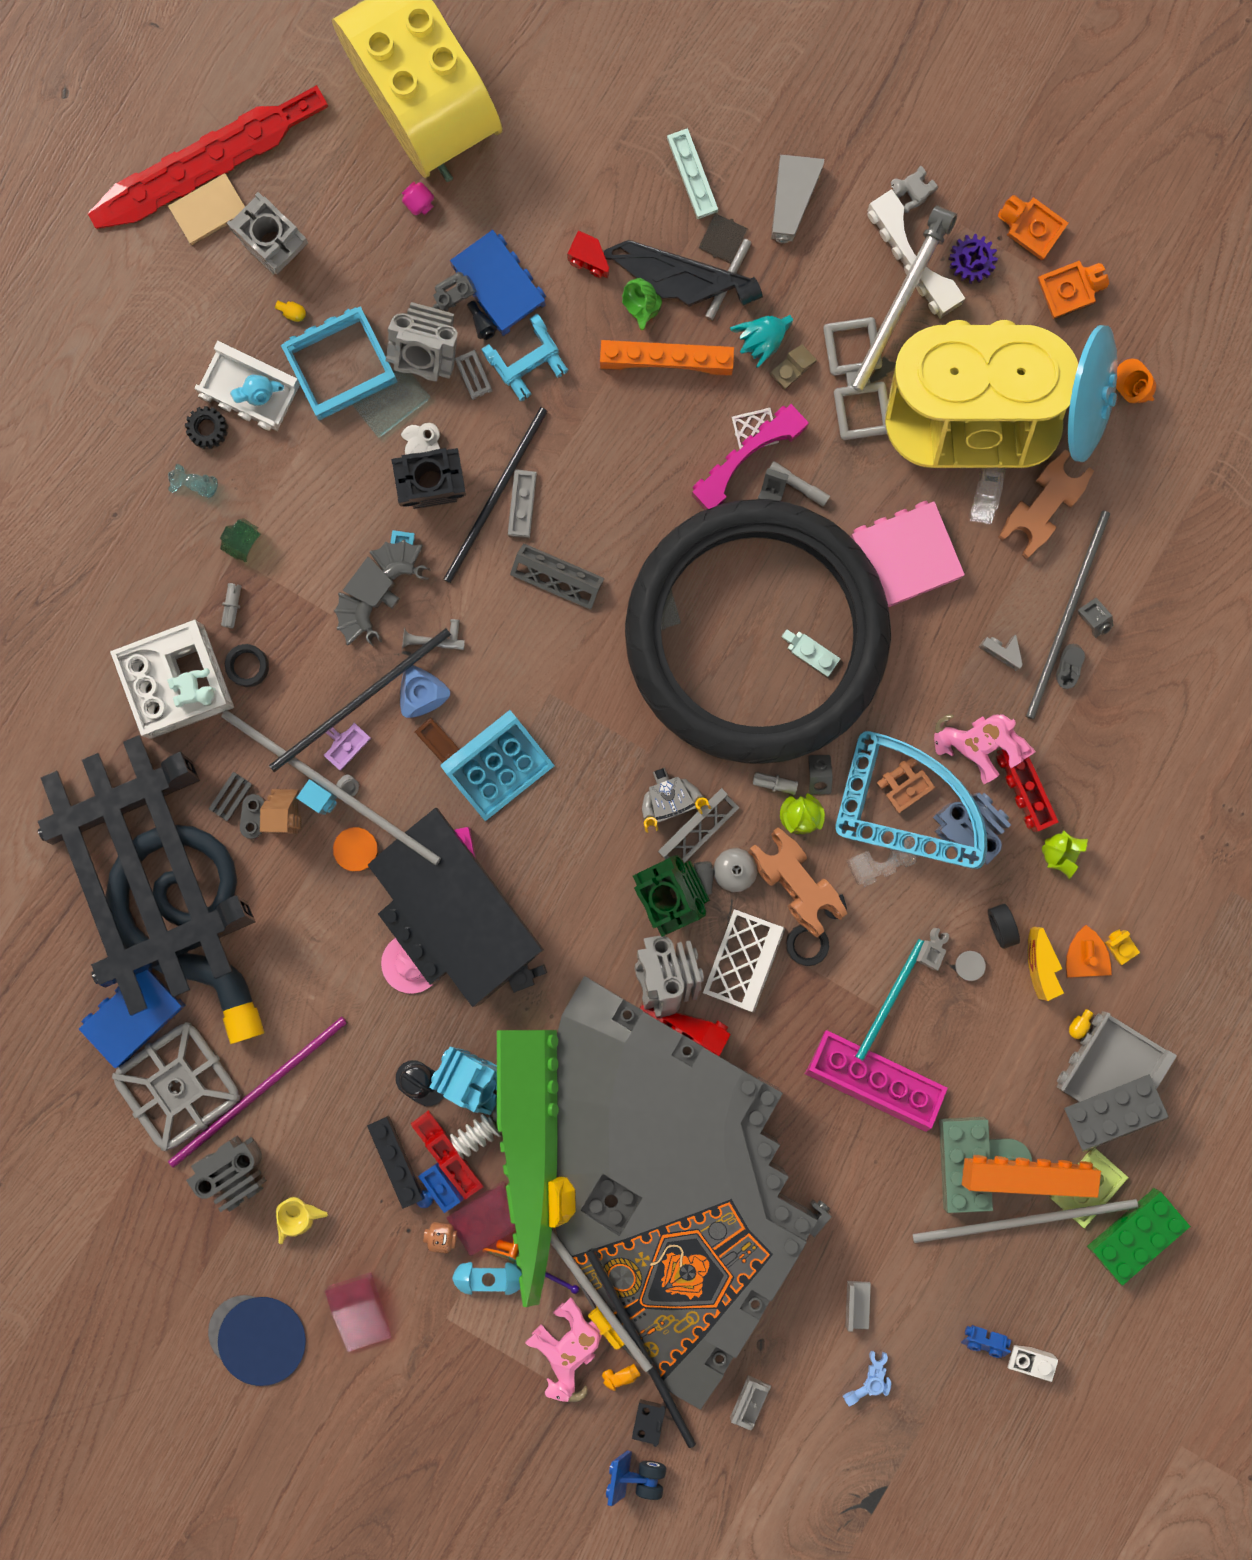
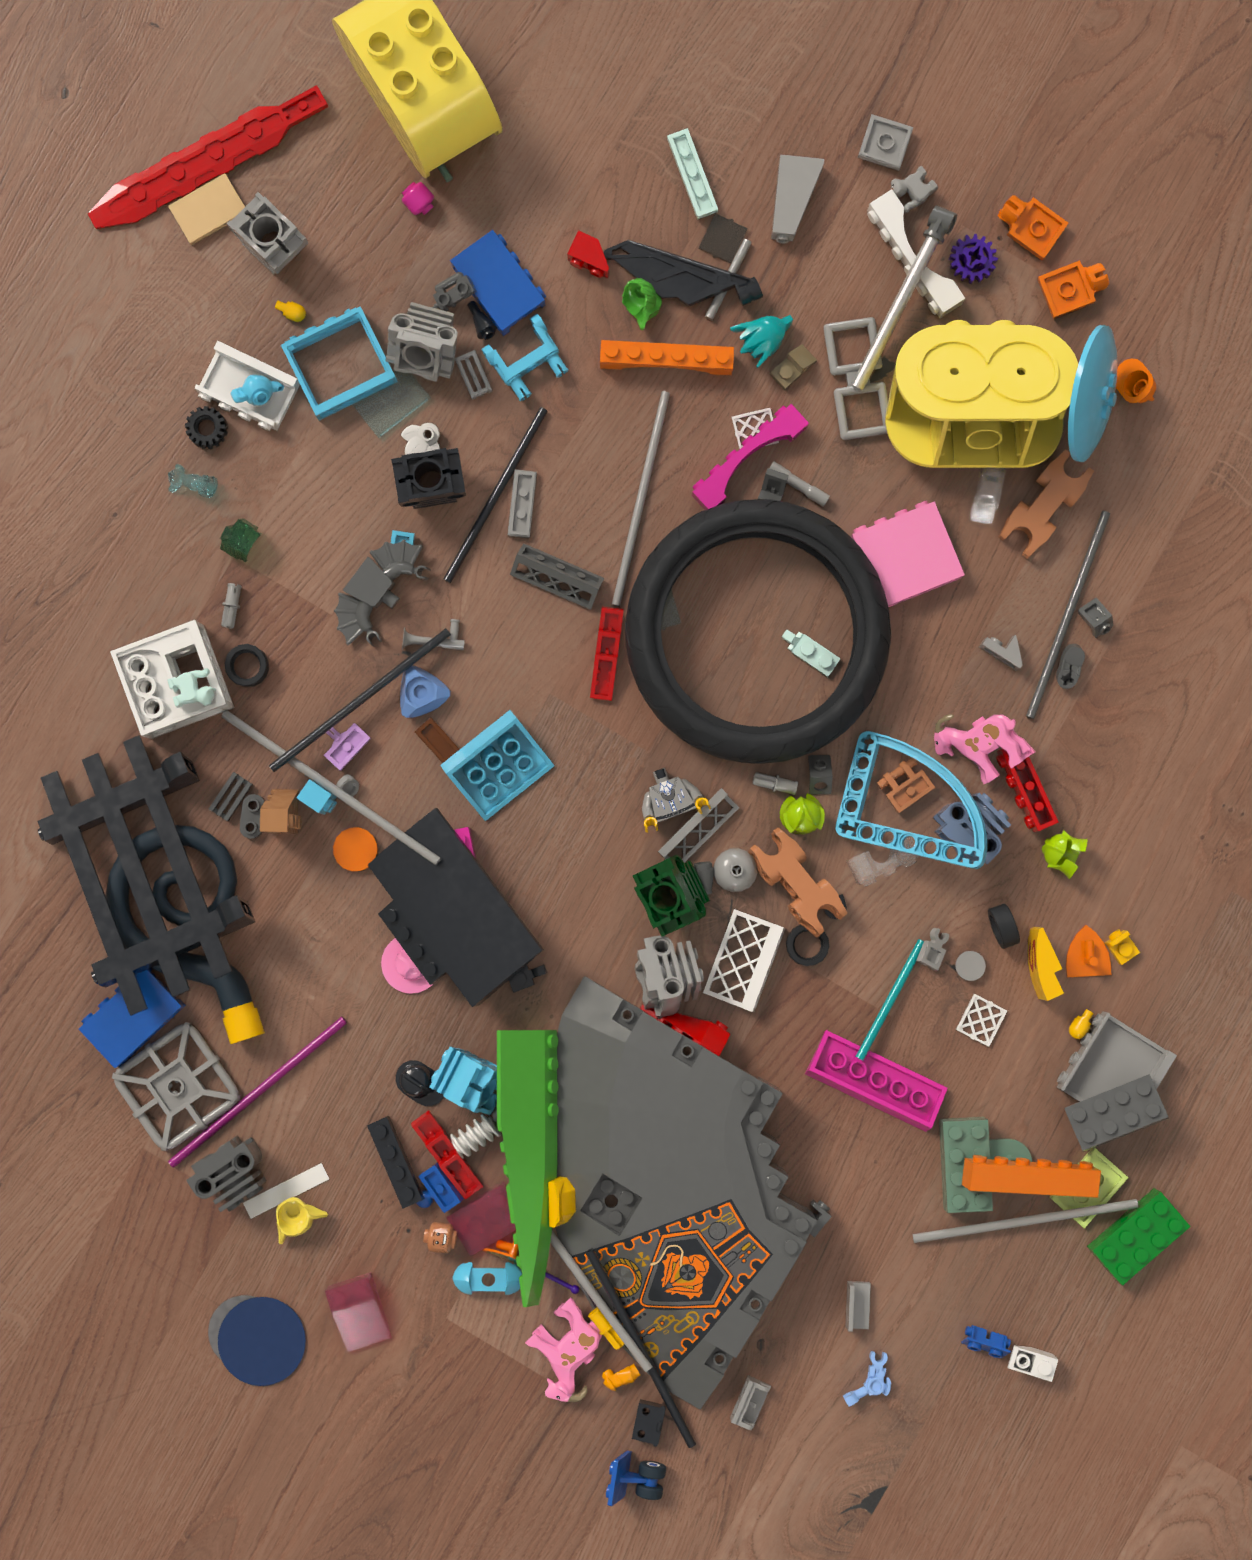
(286, 1190): none -> white sticker
(606, 653): none -> red slope
(641, 496): none -> light grey piece
(885, 142): none -> light grey plate
(989, 1004): none -> white window

